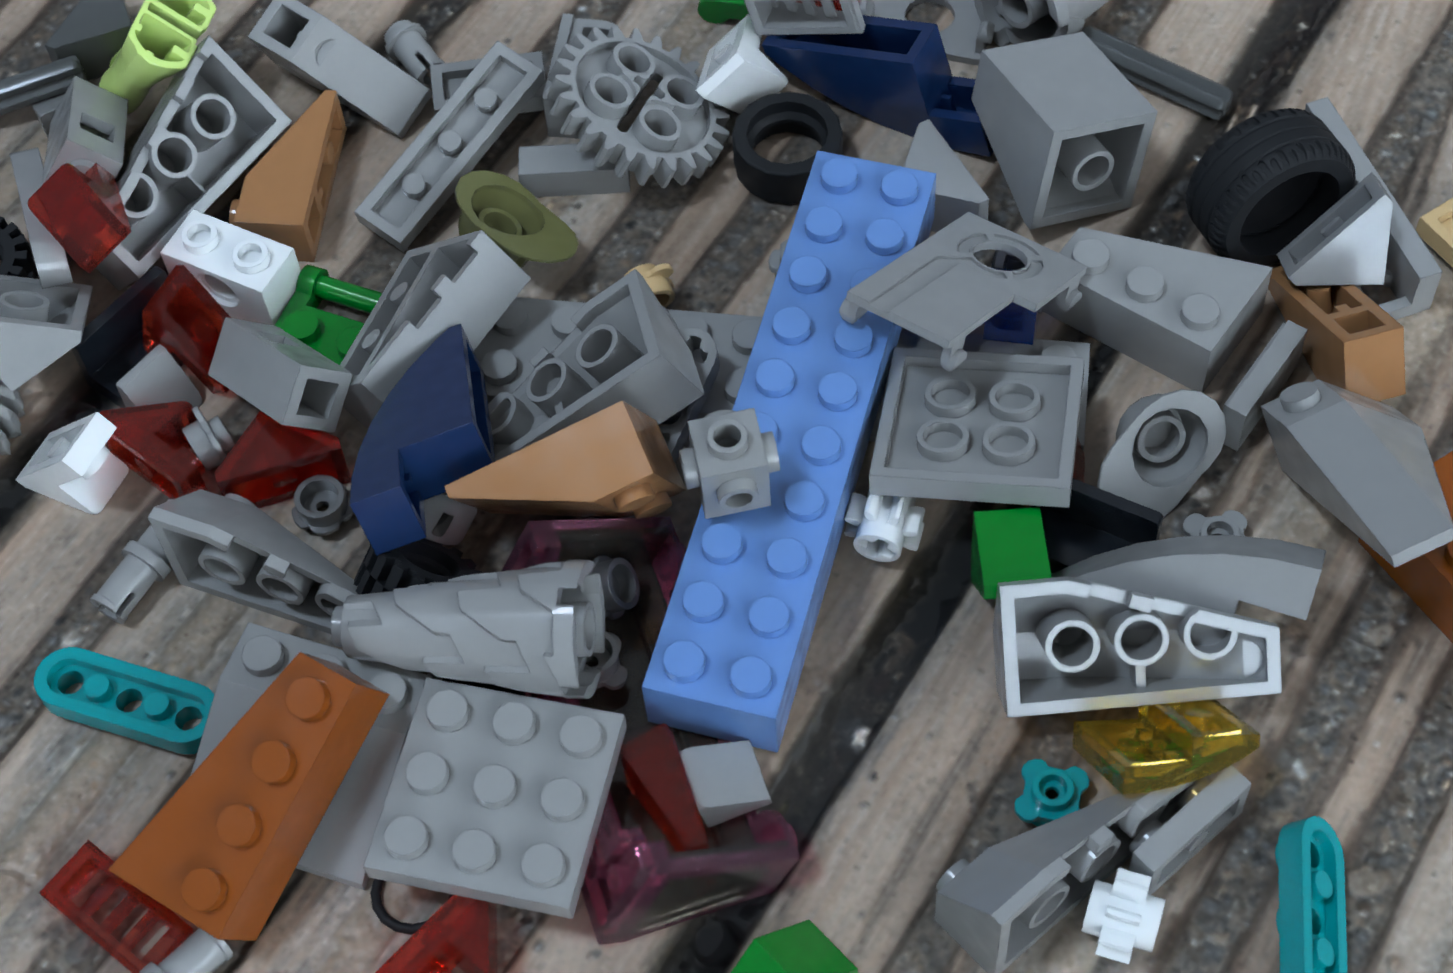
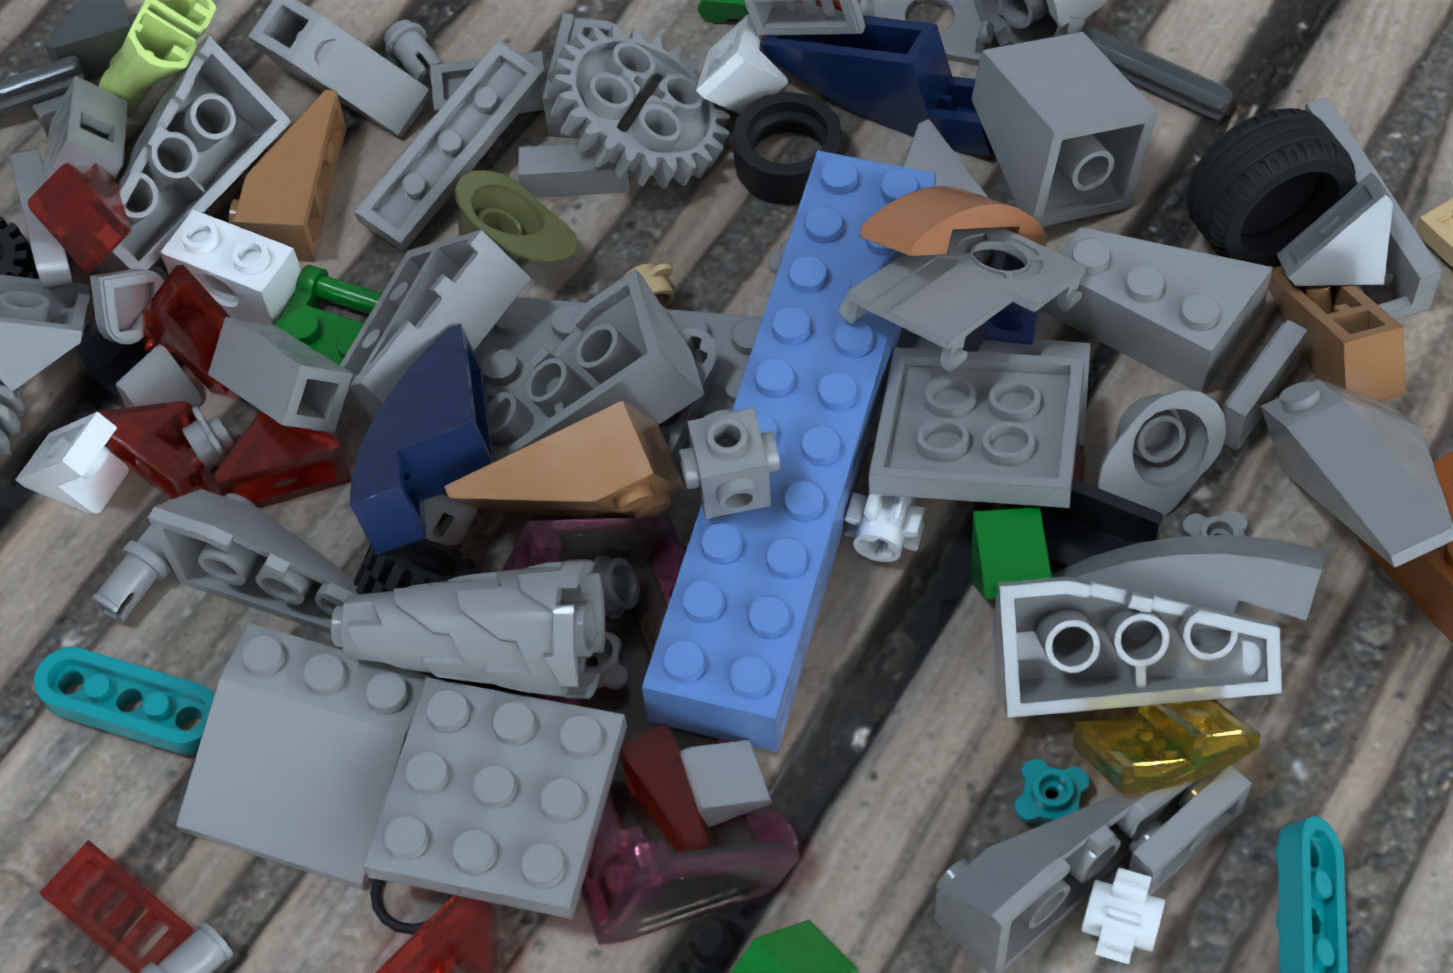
(120, 302): none -> light grey tile
(255, 801): dark orange wedge -> none
(319, 492): flat silver plate -> none
(925, 219): none -> nougat slope

